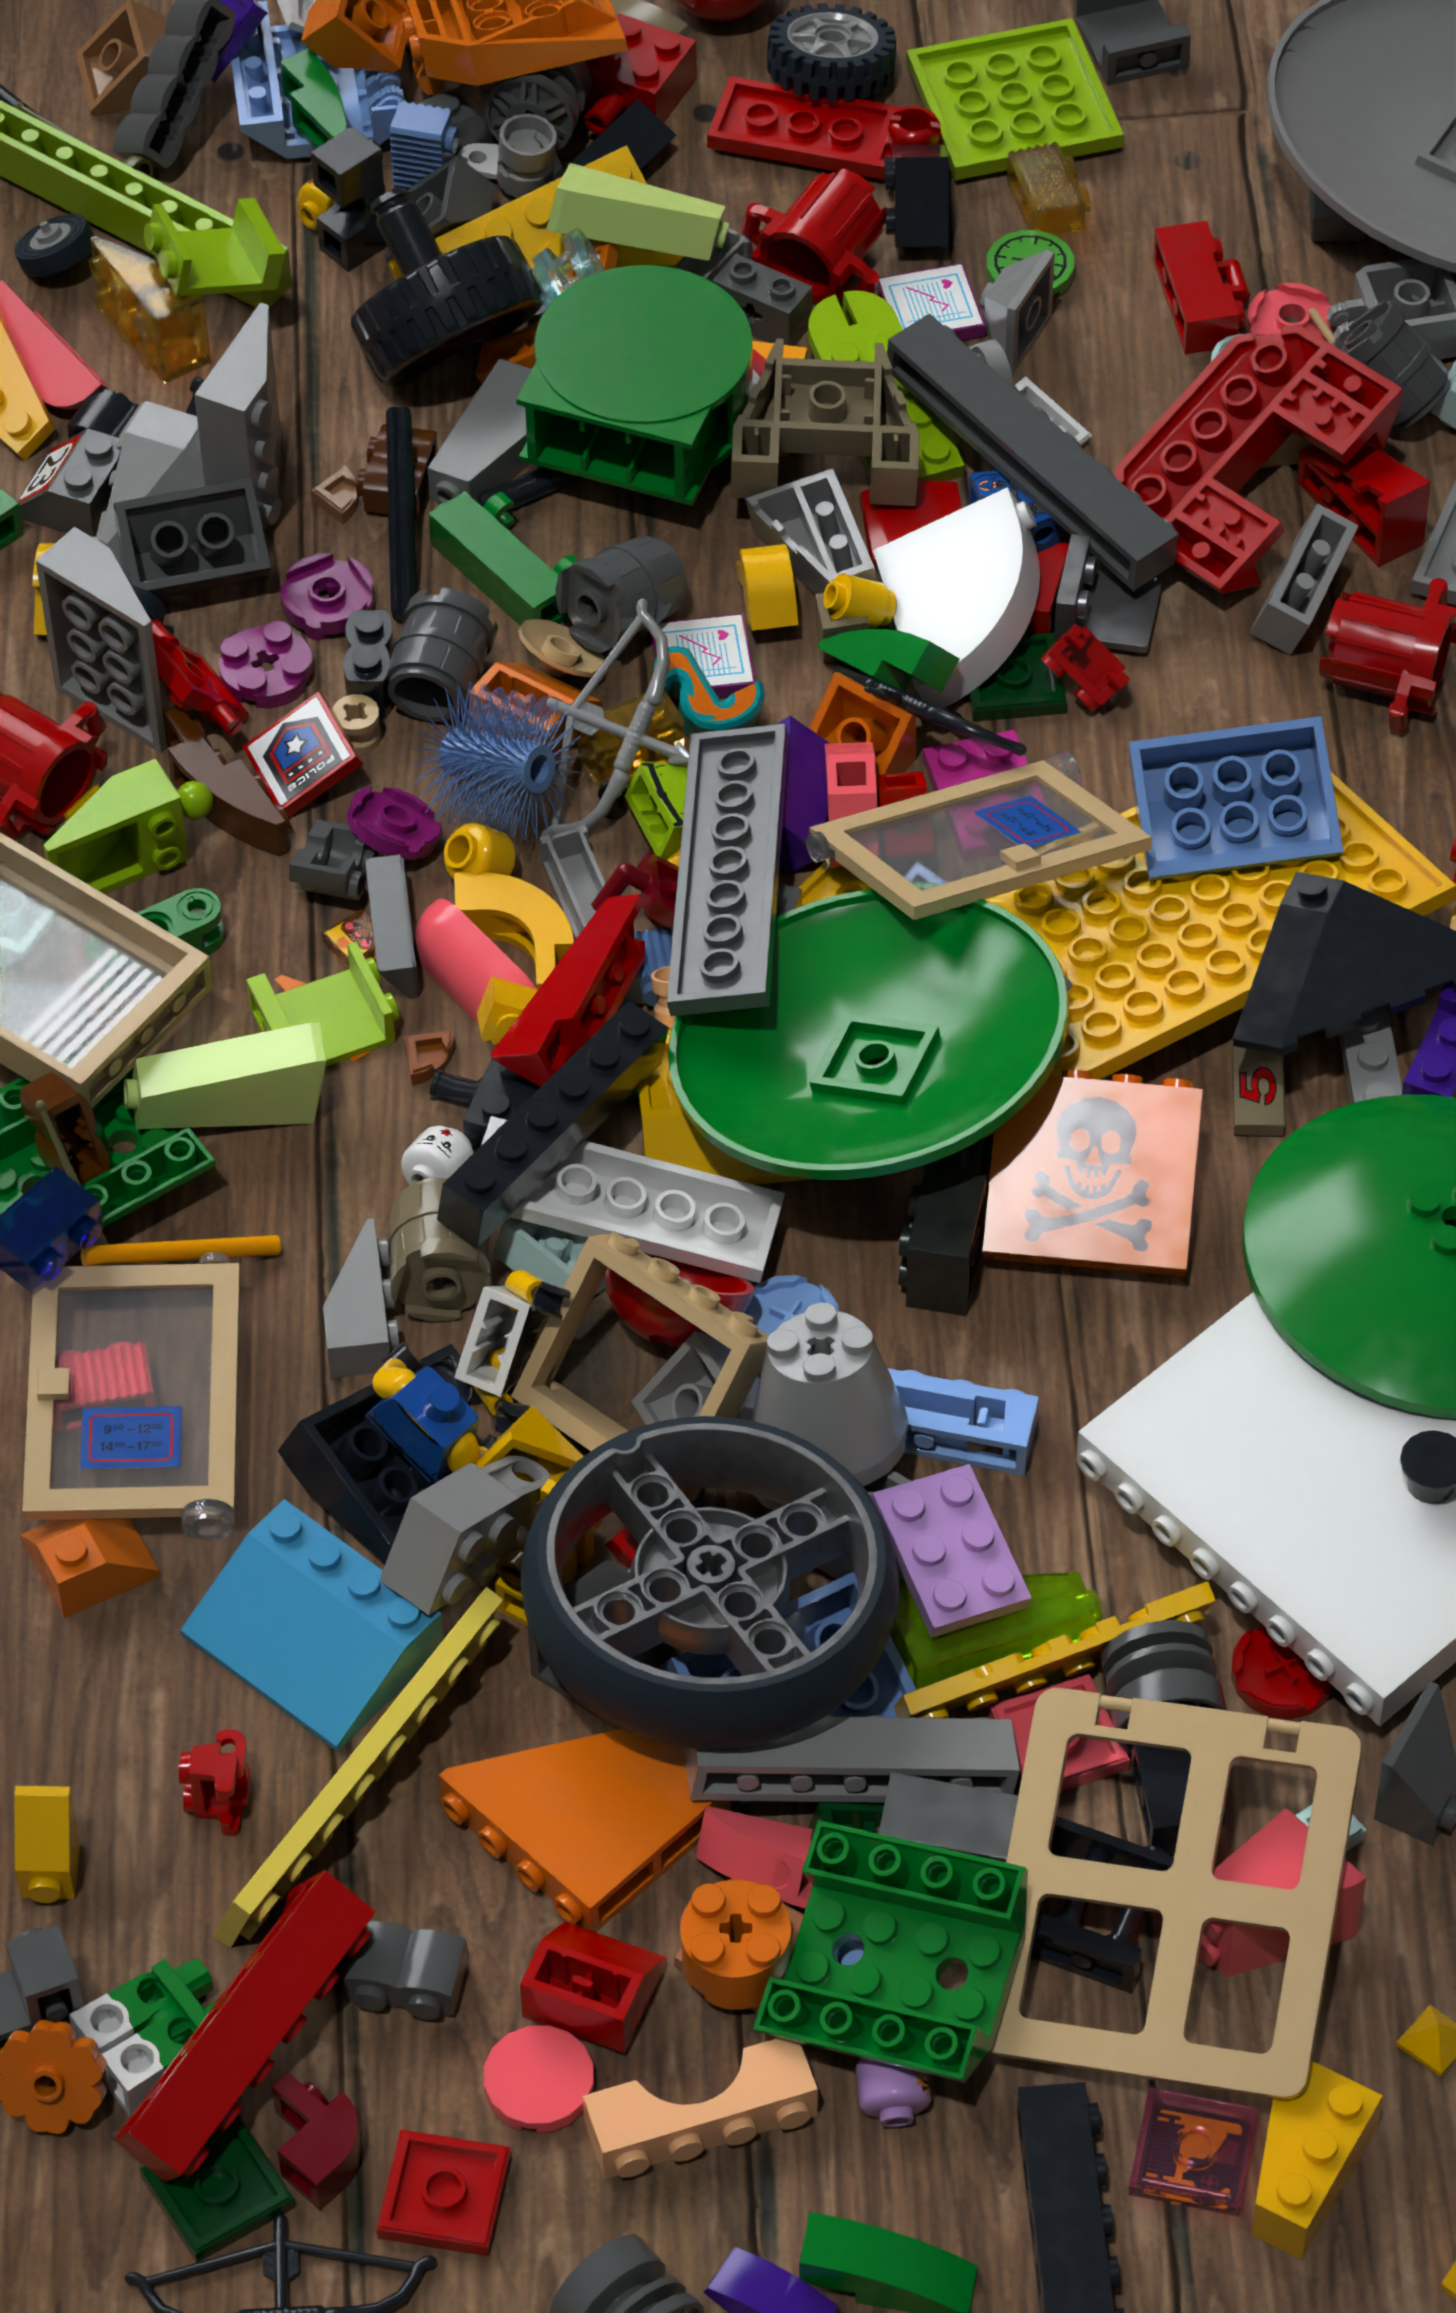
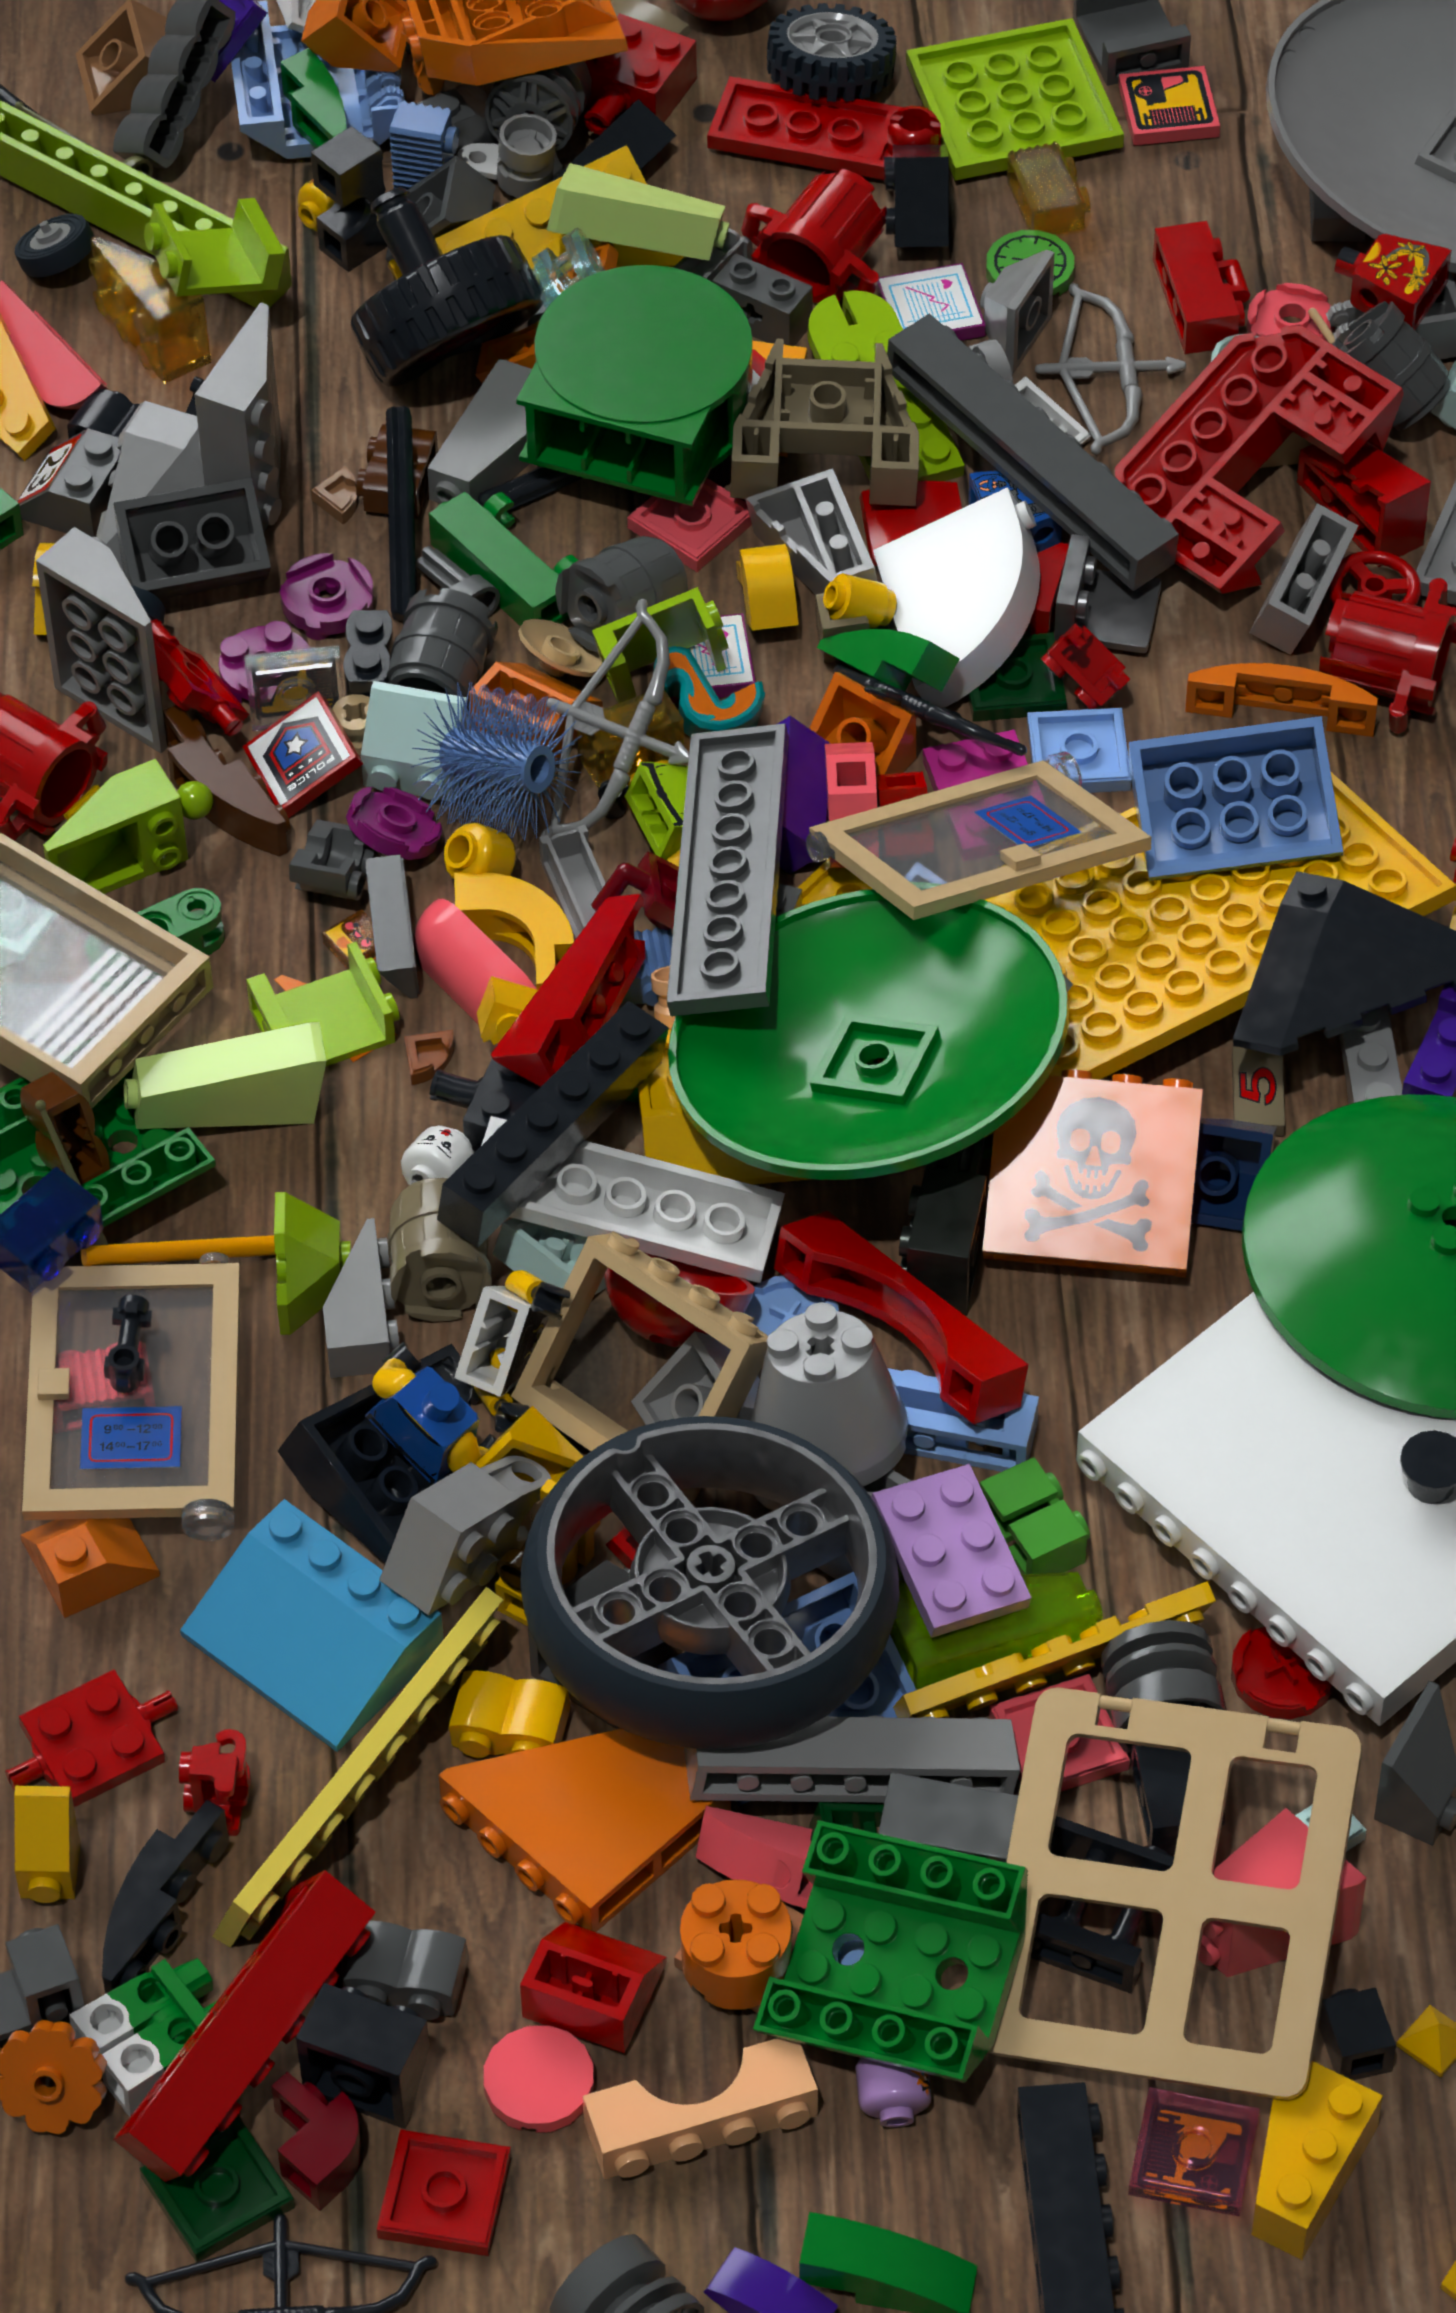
(92, 1738): none -> red plate
(123, 1362): none -> black bar
(146, 1908): none -> black slope
(287, 678): none -> clear tile
(307, 1259): none -> lime slope
(364, 2051): none -> black slope
(392, 732): none -> light aqua slope
(449, 575): none -> dark grey piece
(507, 1714): none -> yellow brick
(683, 620): none -> lime panel
(697, 530): none -> coral tile
(838, 1264): none -> red arch
(1034, 1514): none -> bright green piece
(1082, 367): none -> light grey piece
(1094, 740): none -> light blue tile
(1169, 105): none -> tile
(1226, 1168): none -> dark blue slope
(1282, 688): none -> orange slope
(1357, 2033): none -> black brick
(1374, 583): none -> red piece
(1398, 272): none -> red torso

